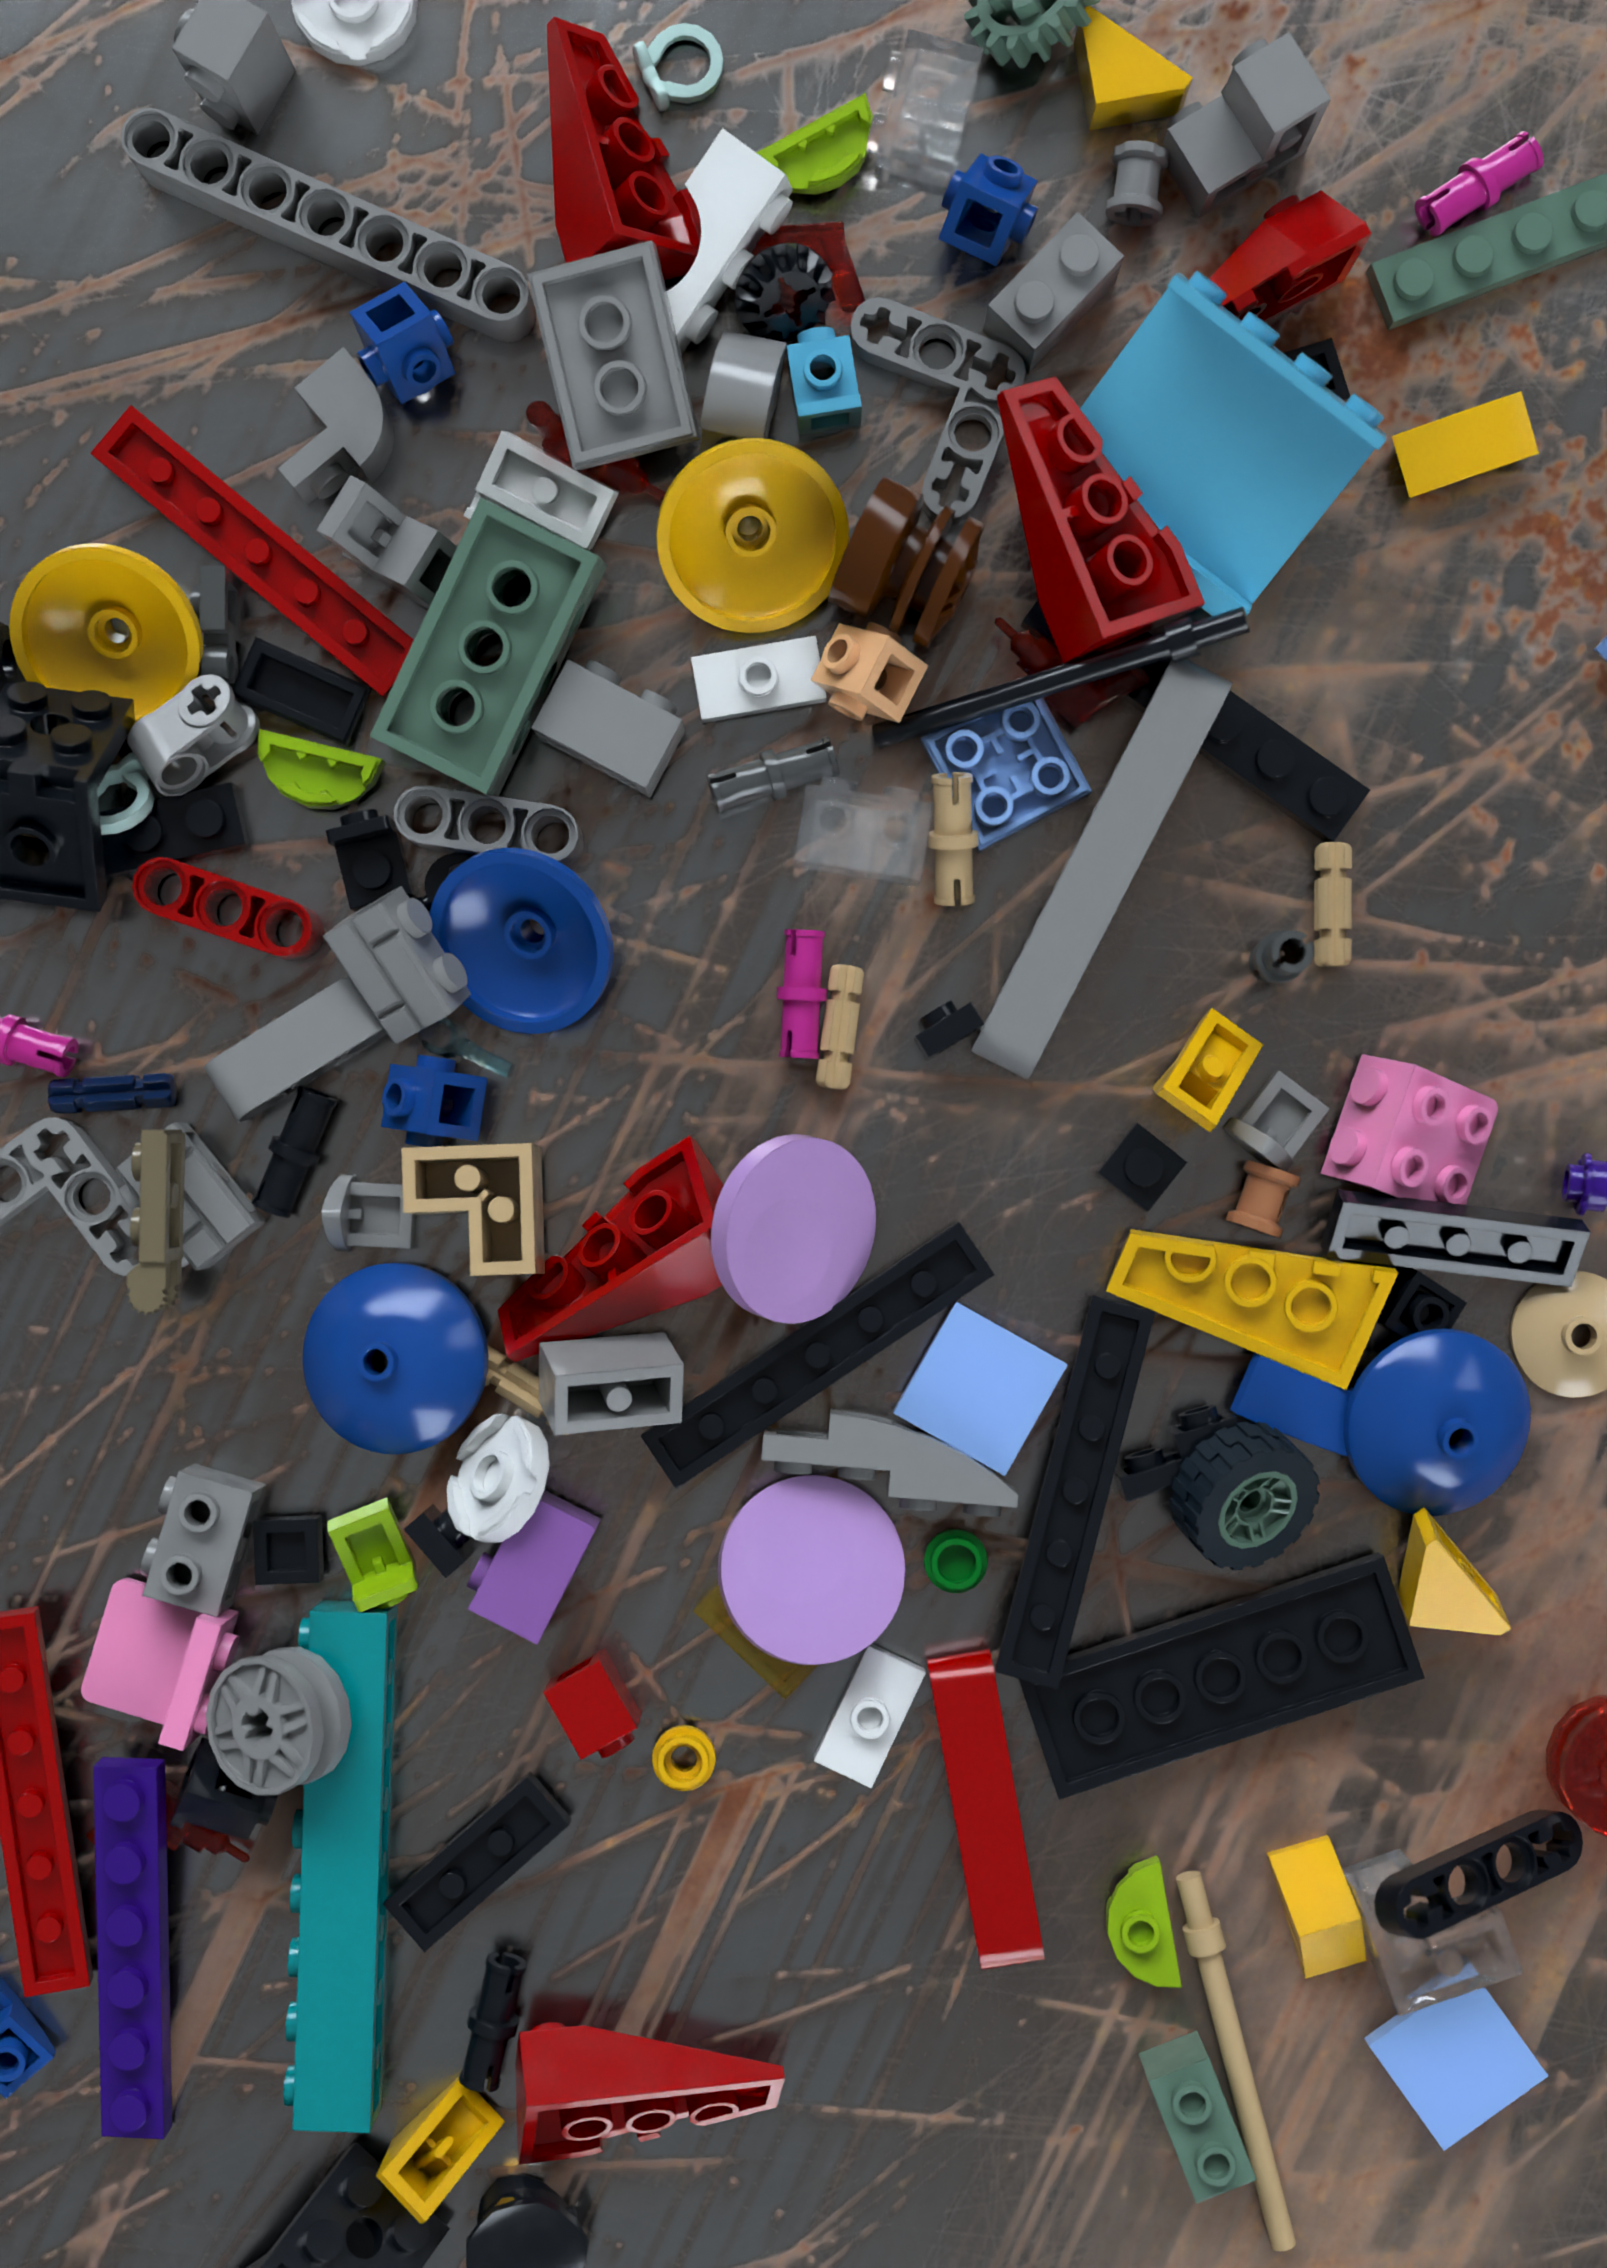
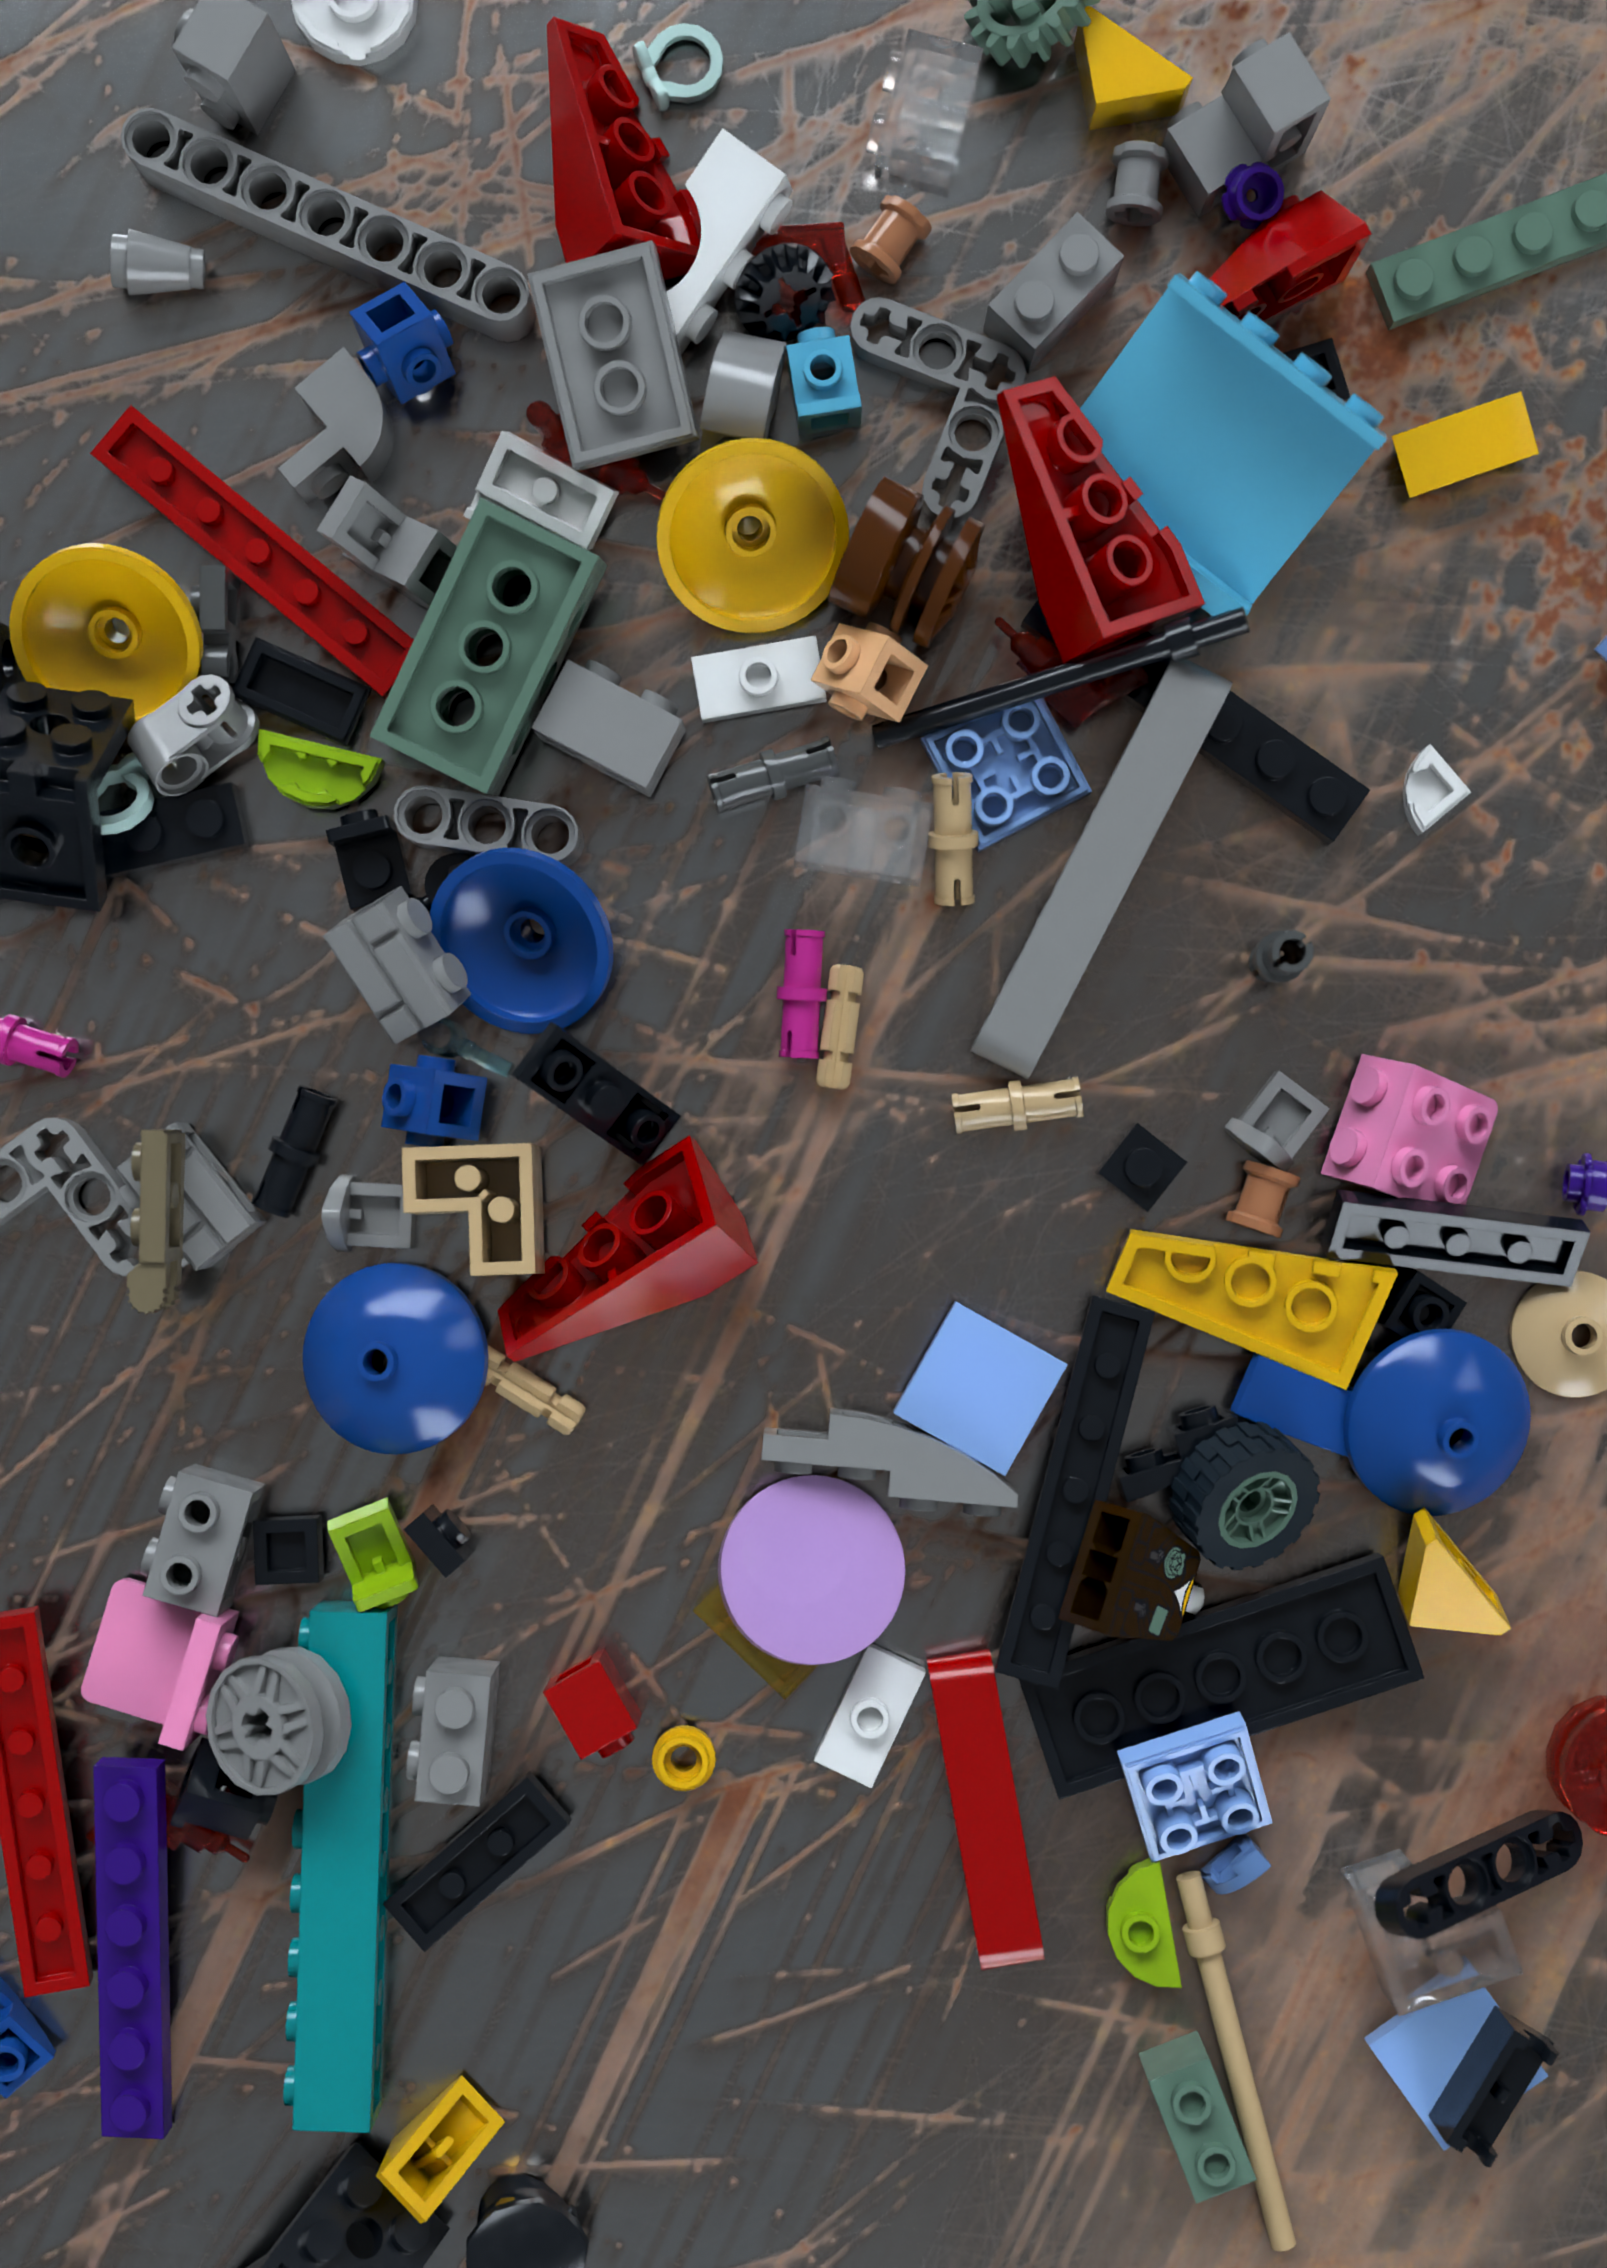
(112, 1093): dark blue axle -> none
(155, 264): none -> light grey cone
(199, 903): red beam -> none
(294, 1049): light grey beam -> none
(456, 1731): none -> light grey brick
(493, 2022): black pin -> none
(498, 1479): white tile -> none
(533, 1568): medium lavender brick -> none
(595, 1093): none -> black slope
(606, 2083): red wedge -> none
(610, 1383): light grey brick -> none
(793, 1228): lavender piece -> none
(818, 1354): black plate -> none
(826, 150): lime plate -> none
(890, 239): none -> nougat bush
(946, 1027): black plate -> none
(955, 1560): green plate -> none
(988, 208): blue brick -> none
(1017, 1105): none -> tan pin
(1132, 1577): none -> dark brown torso
(1195, 1786): none -> light blue tile
(1208, 1069): yellow slope -> none
(1235, 1866): none -> medium blue tile
(1267, 189): none -> dark purple plate
(1318, 1906): yellow slope -> none
(1333, 904): tan axle -> none
(1430, 790): none -> white tile
(1479, 183): dark pink pin -> none
(1490, 2083): none -> black hinge

